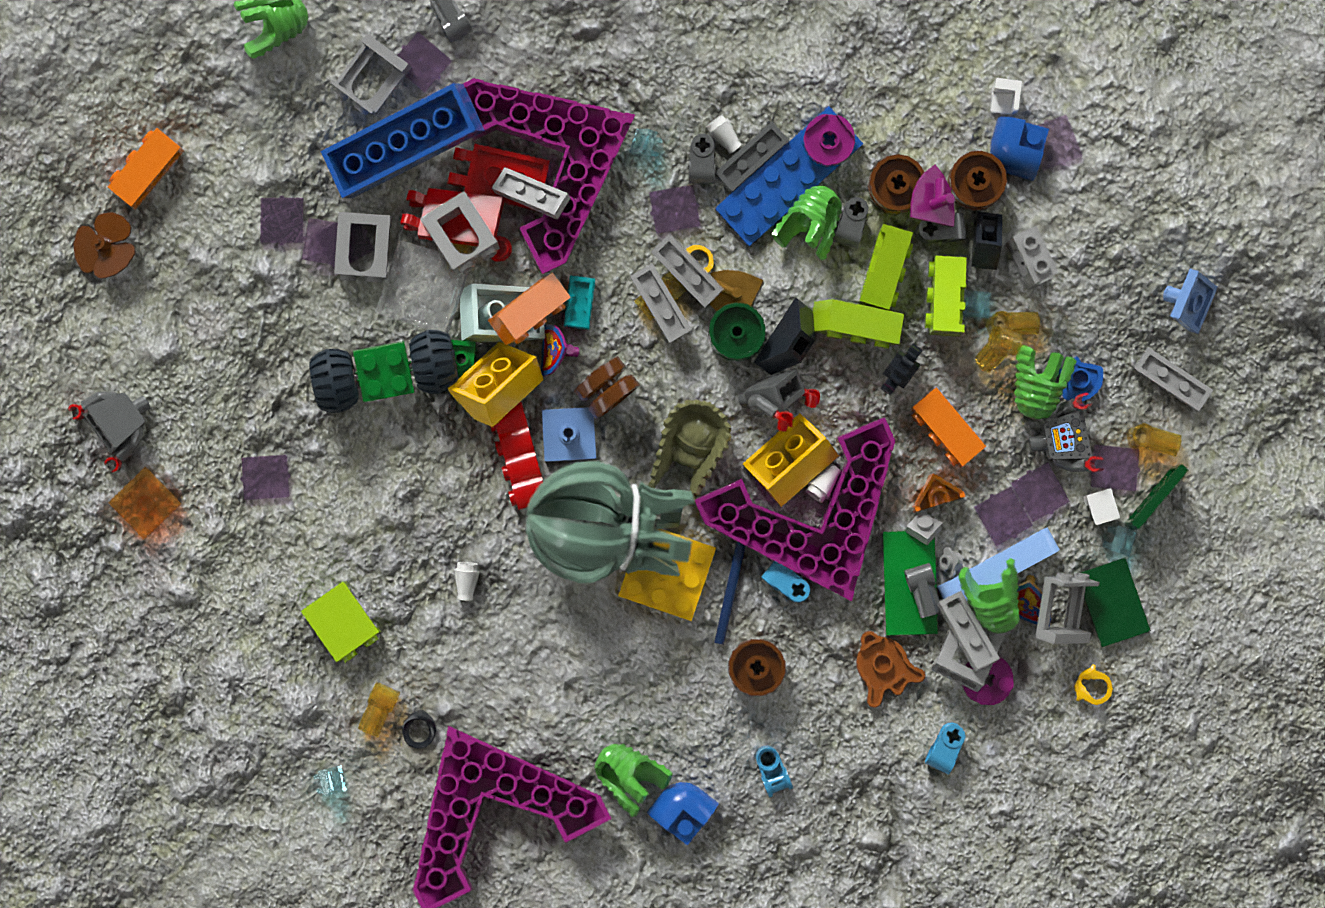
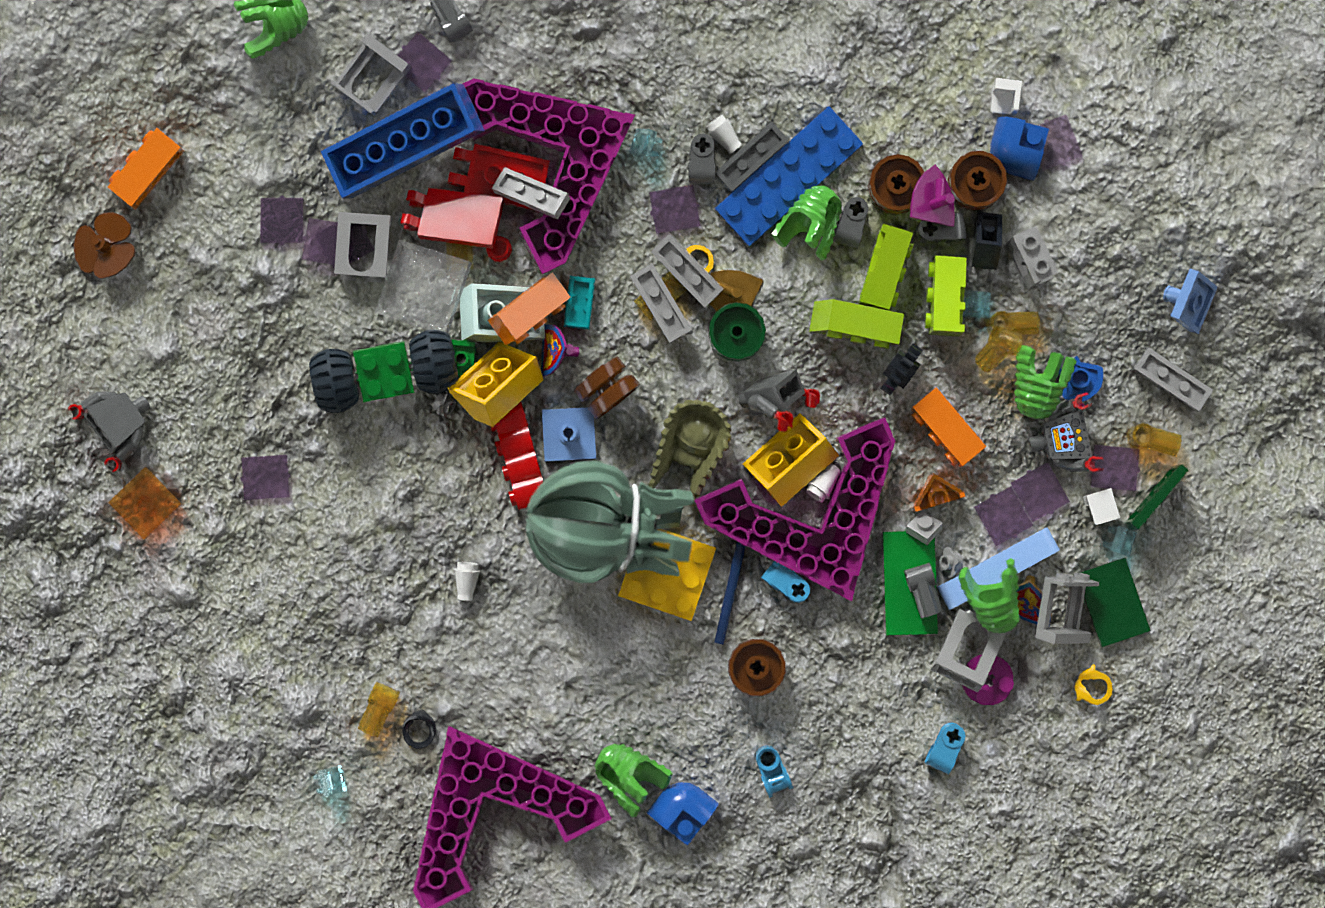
(341, 622): lime panel -> none
(435, 219): light grey panel -> none
(789, 340): black slope -> none
(827, 154): magenta plate -> none
(884, 666): dark orange tile -> none
(968, 631): light grey plate -> none

